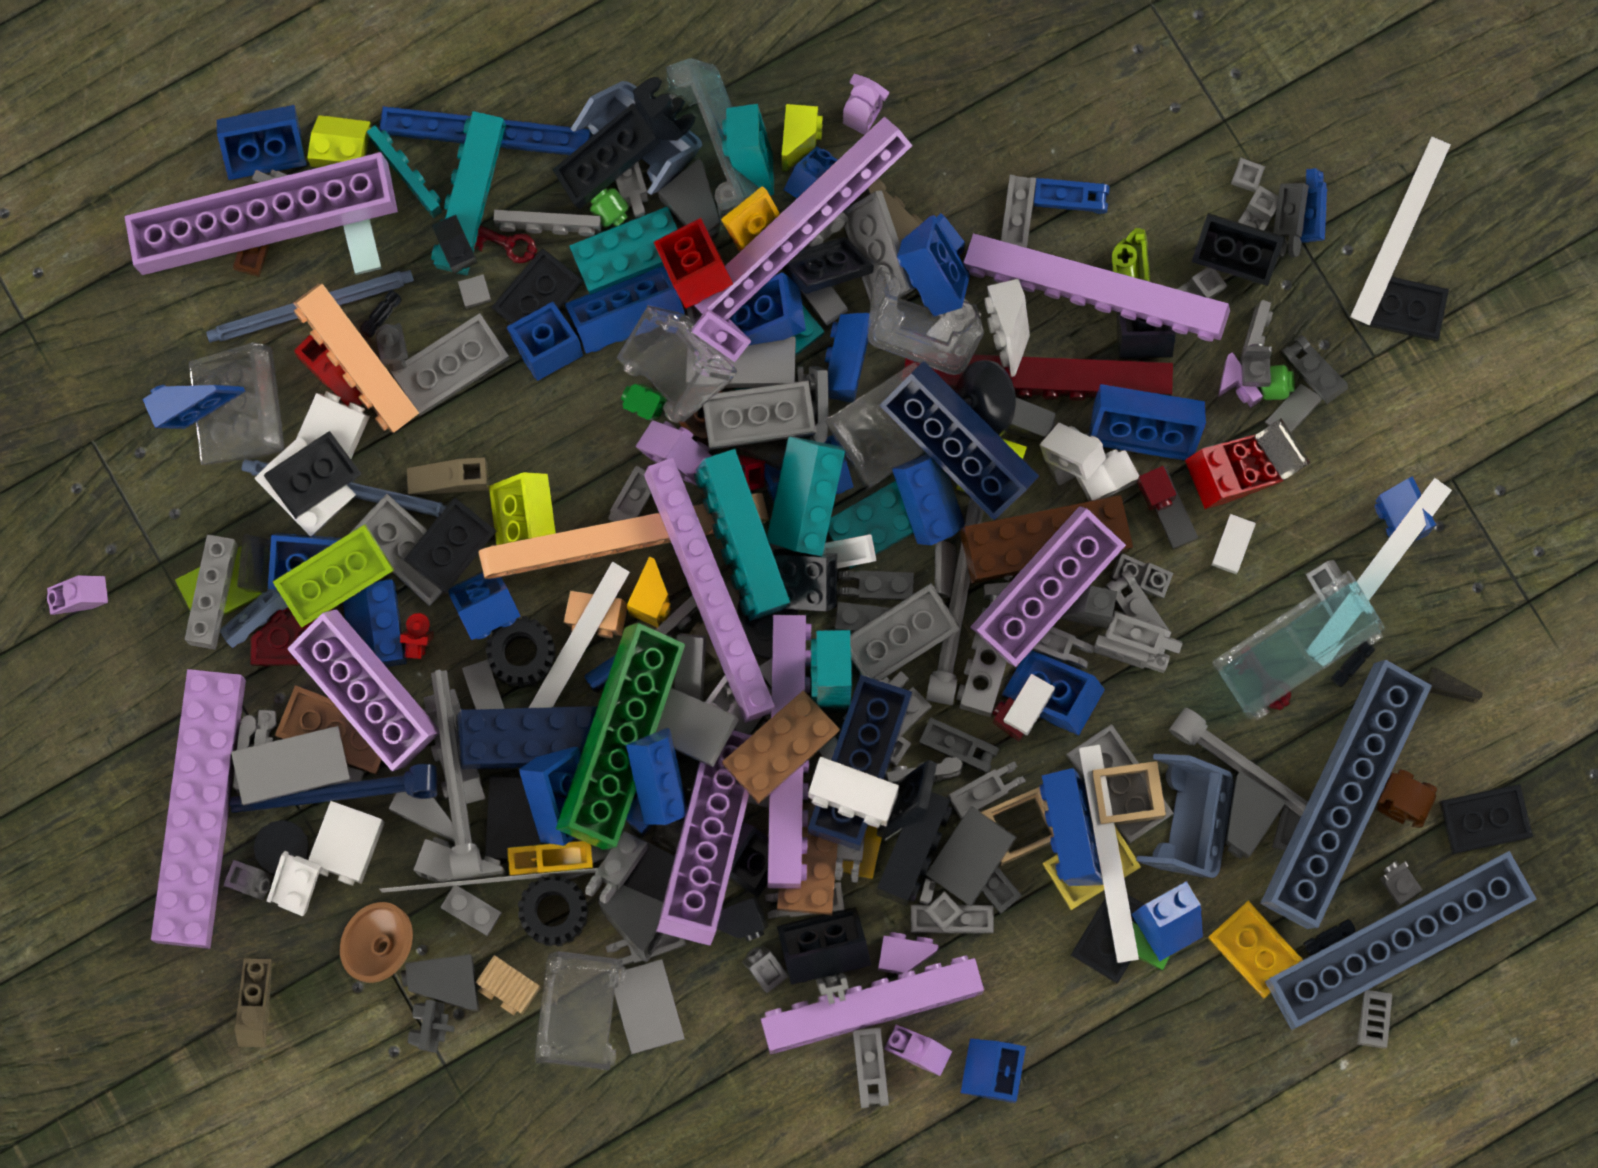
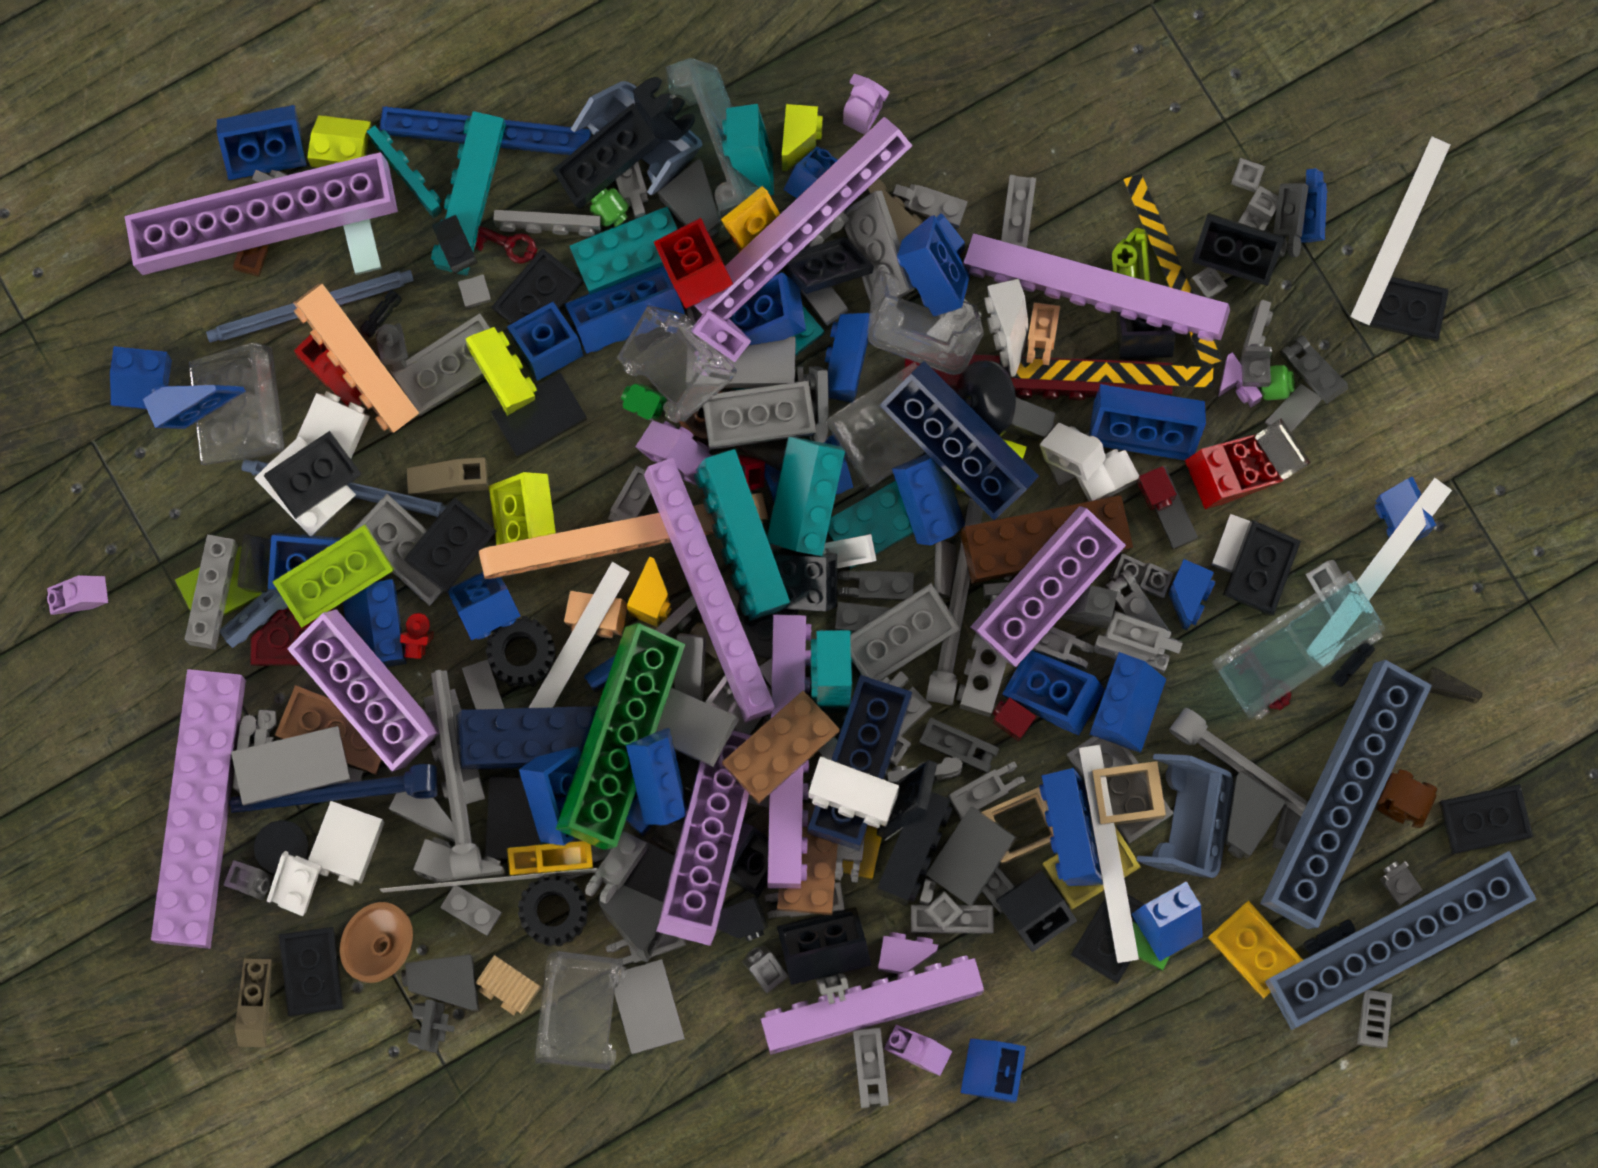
(136, 374): none -> blue slope
(311, 971): none -> black tile
(501, 369): none -> neon yellow slope
(543, 419): none -> black tile
(931, 202): none -> light grey hinge
(1029, 704): white tile -> none
(1036, 910): none -> black slope
(1042, 330): none -> light nougat hinge
(1071, 195): blue plate -> none
(1115, 372): none -> sticker
(1128, 703): none -> blue slope
(1166, 255): none -> sticker
(1188, 589): none -> blue slope
(1261, 568): none -> black tile

